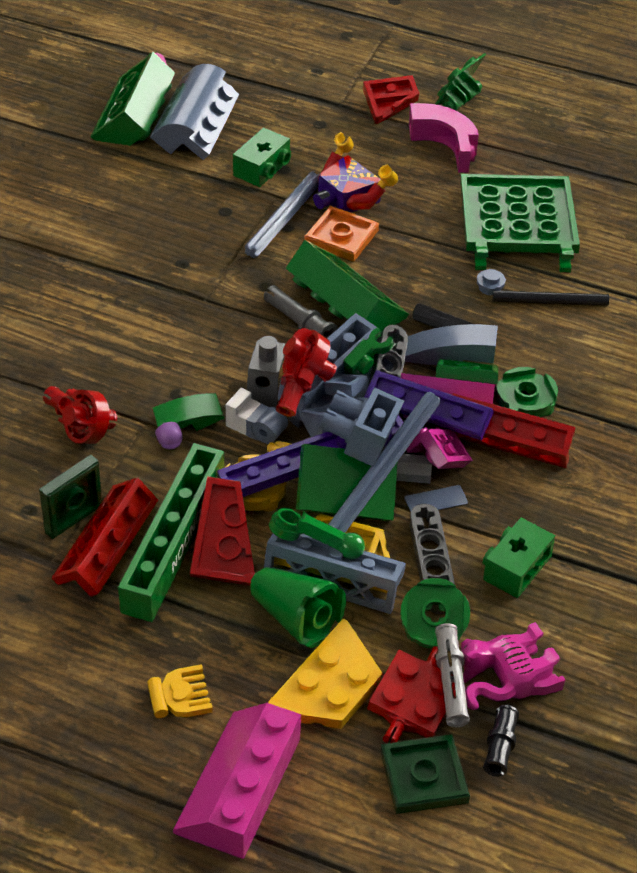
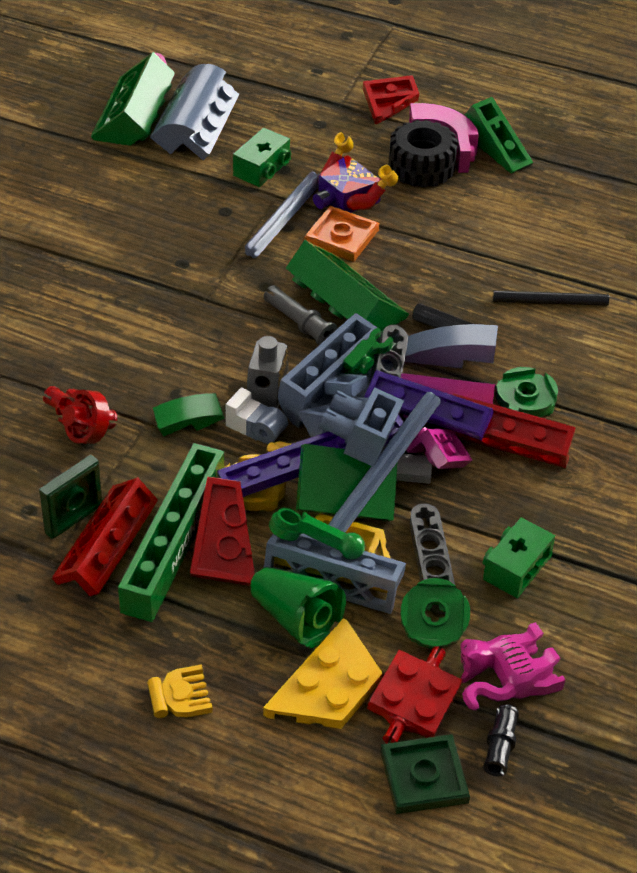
(169, 435): medium lavender hinge -> none
(240, 779): dark pink slope -> none
(303, 360): red pin -> none
(423, 153): none -> black tyre
(438, 498): sand blue sticker -> none
(455, 708): light grey pin -> none
(461, 85): green hinge -> none
(467, 371): green tile -> none
(490, 280): sand blue plate -> none
(497, 136): none -> green slope
(519, 216): green plate -> none

